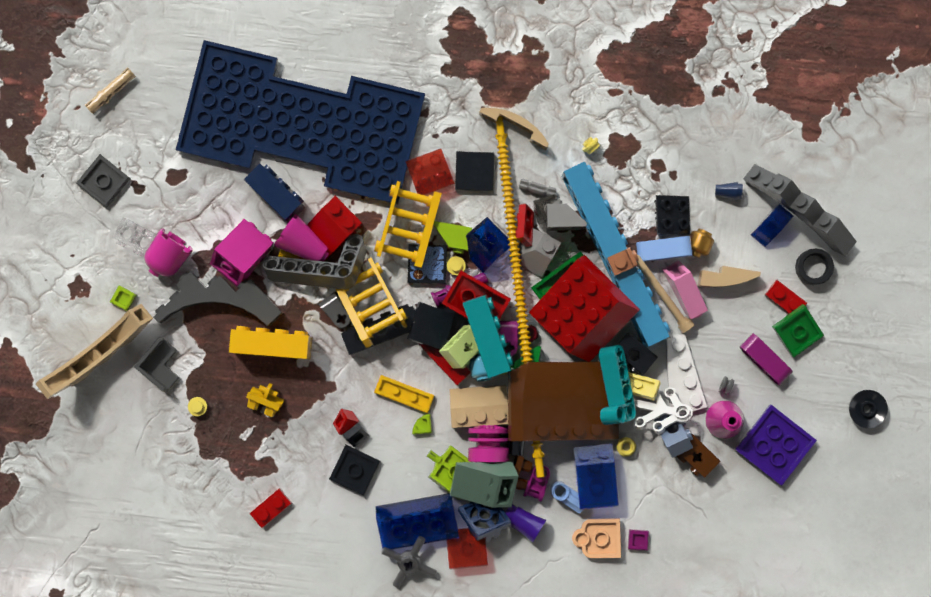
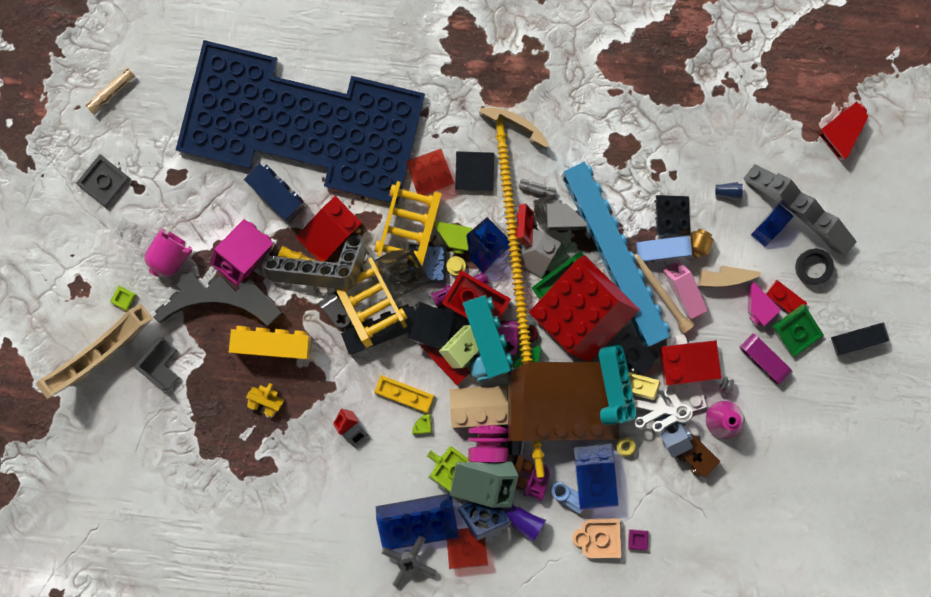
(197, 406): light yellow plate -> none
(270, 508): red plate -> none
(301, 241): dark pink cone -> none
(354, 469): black tile -> none
(401, 271): none -> clear smoke slope
(590, 145): light yellow plate -> none
(623, 261): nougat bracket -> none
(690, 362): none -> red slope
(760, 306): none -> dark pink slope
(775, 444): dark purple plate -> none
(844, 130): none -> red slope
(860, 339): none -> black beam
(876, 413): black dish -> none

